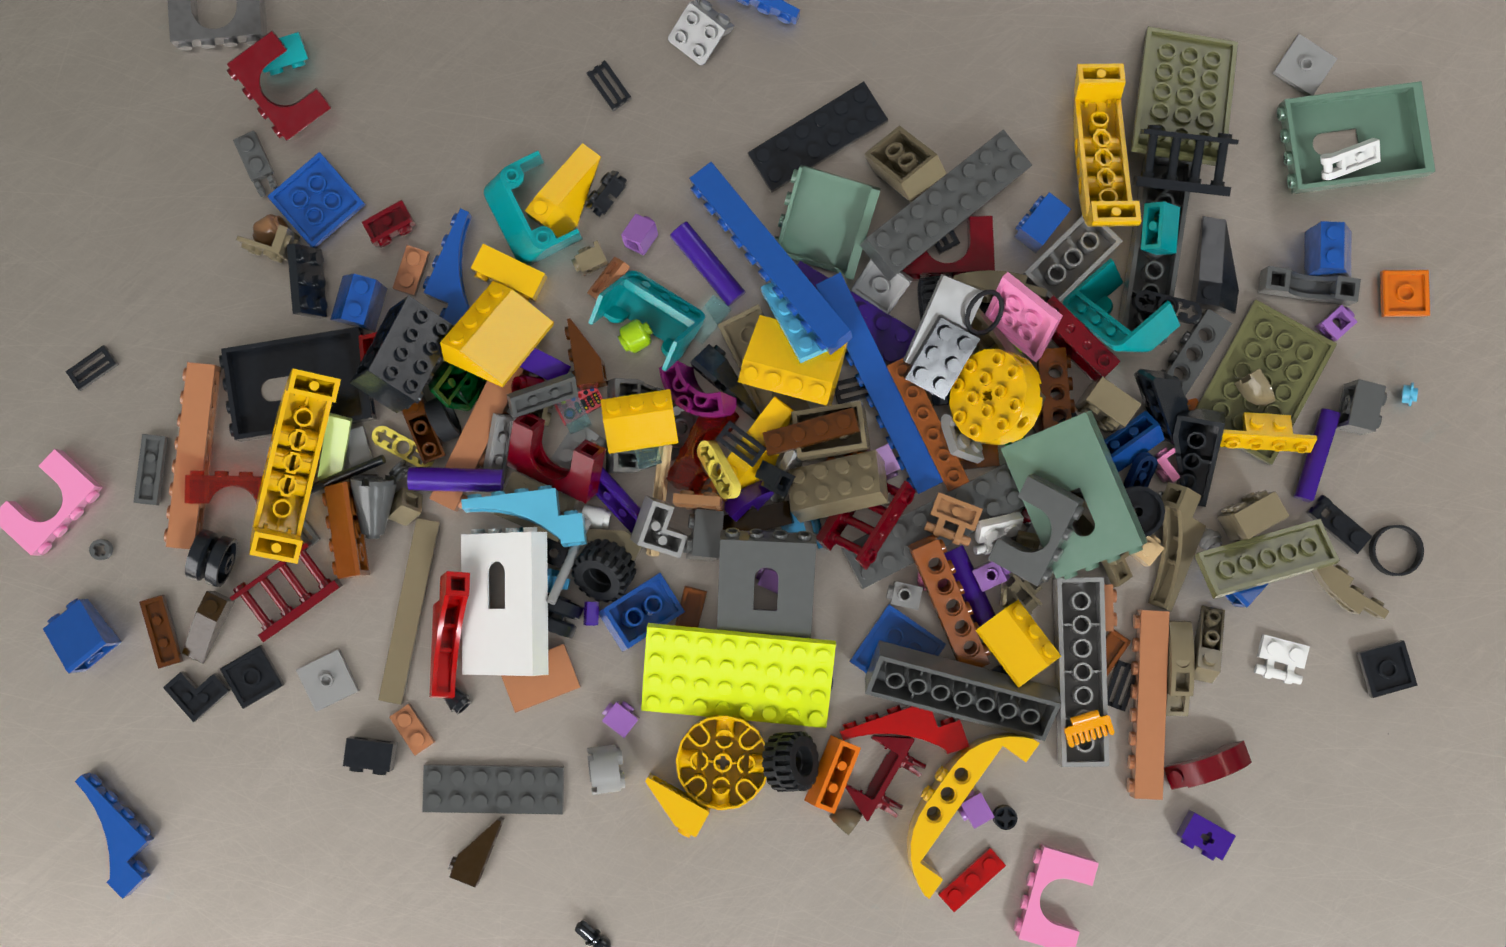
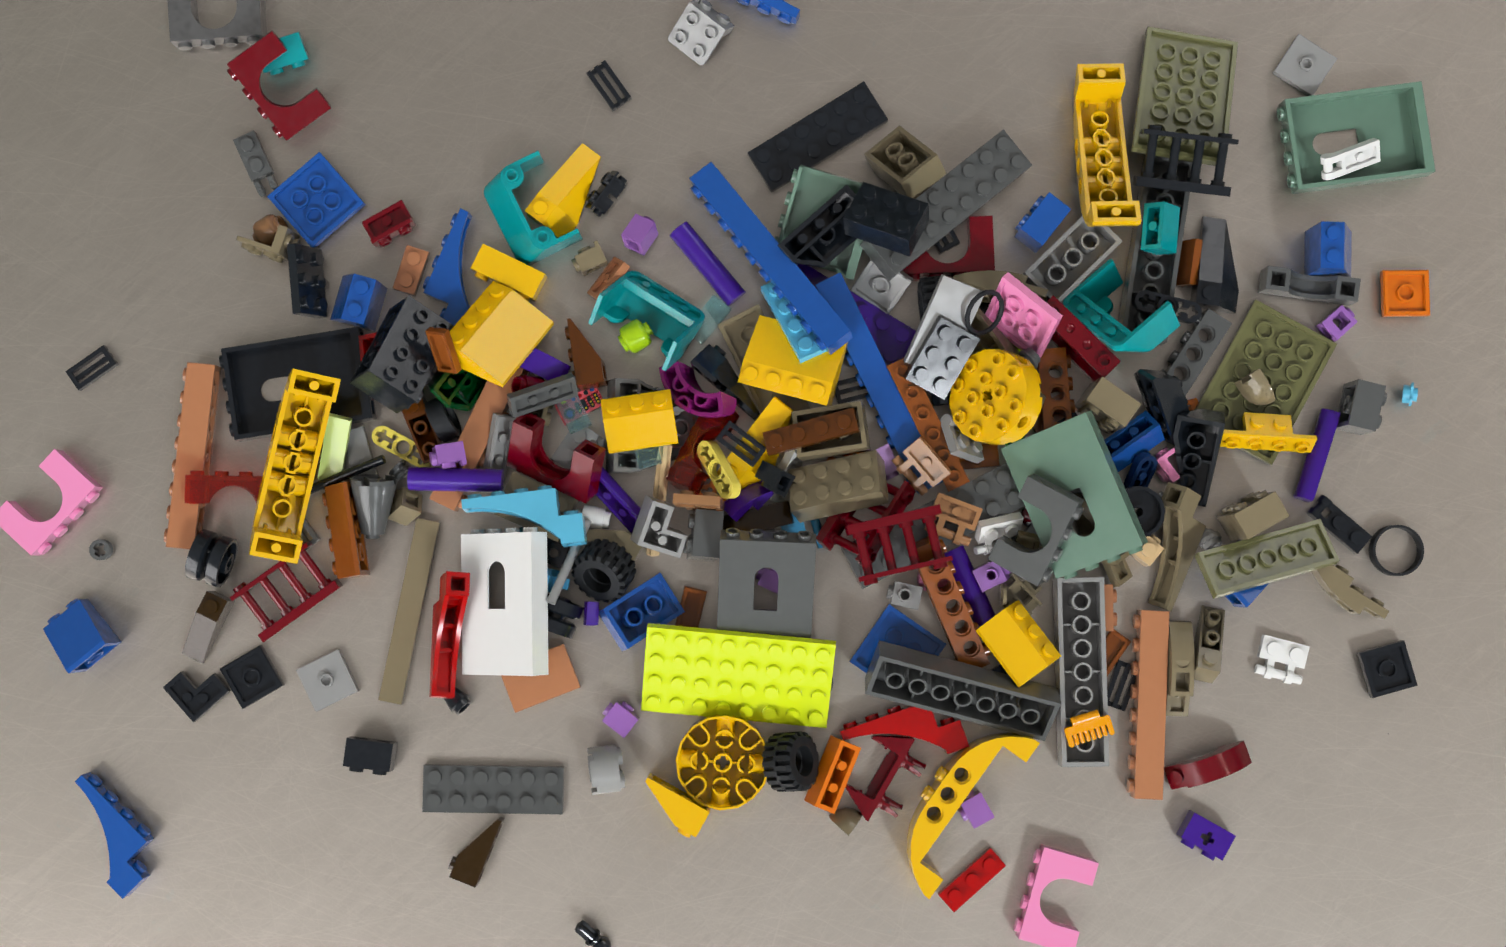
(150, 469): dark grey plate -> none
(161, 631): reddish brown plate -> none
(412, 729): nougat plate -> none
(443, 350): none -> dark orange tile
(448, 455): none -> medium lavender brick
(822, 234): none -> black wedge
(886, 218): none -> black brick
(905, 521): none -> dark red fence
(925, 461): none -> medium nougat plate
(1009, 817): black wheel -> none
(1031, 355): none -> dark grey plate
(1189, 262): none -> dark orange tile

